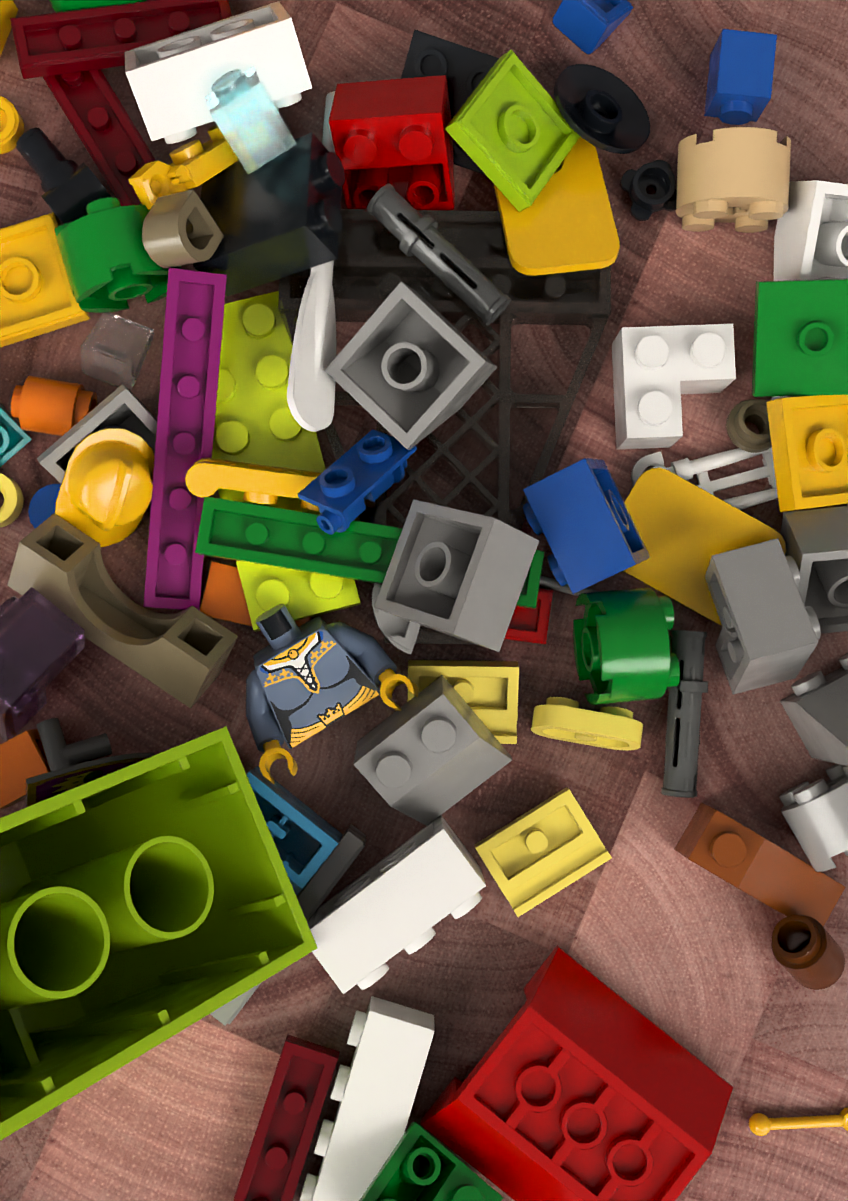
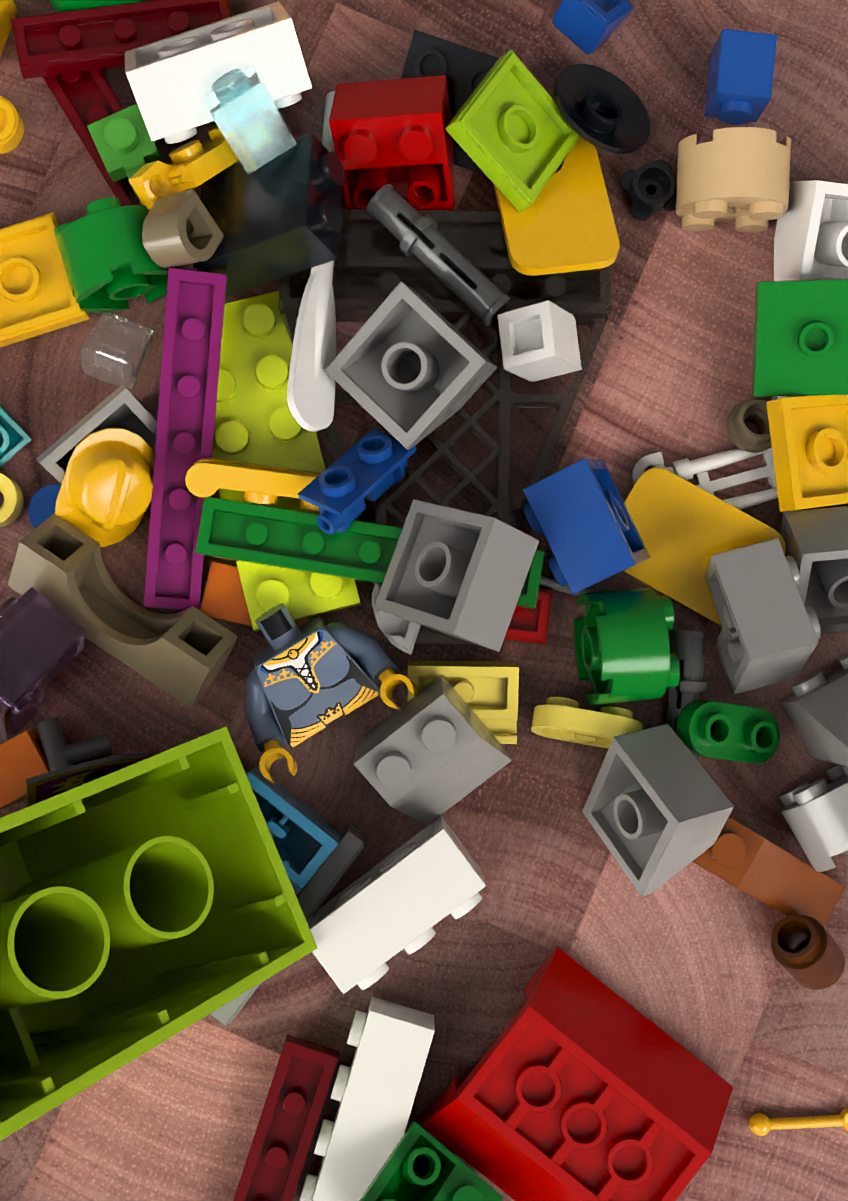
(51, 405): orange brick -> none
(65, 184): black pin -> none
(124, 143): none -> bright green plate
(539, 341): none -> white panel
(542, 851): light yellow plate -> none
(655, 806): none -> light grey slope
(658, 366): white brick -> none
(733, 731): none -> green plate

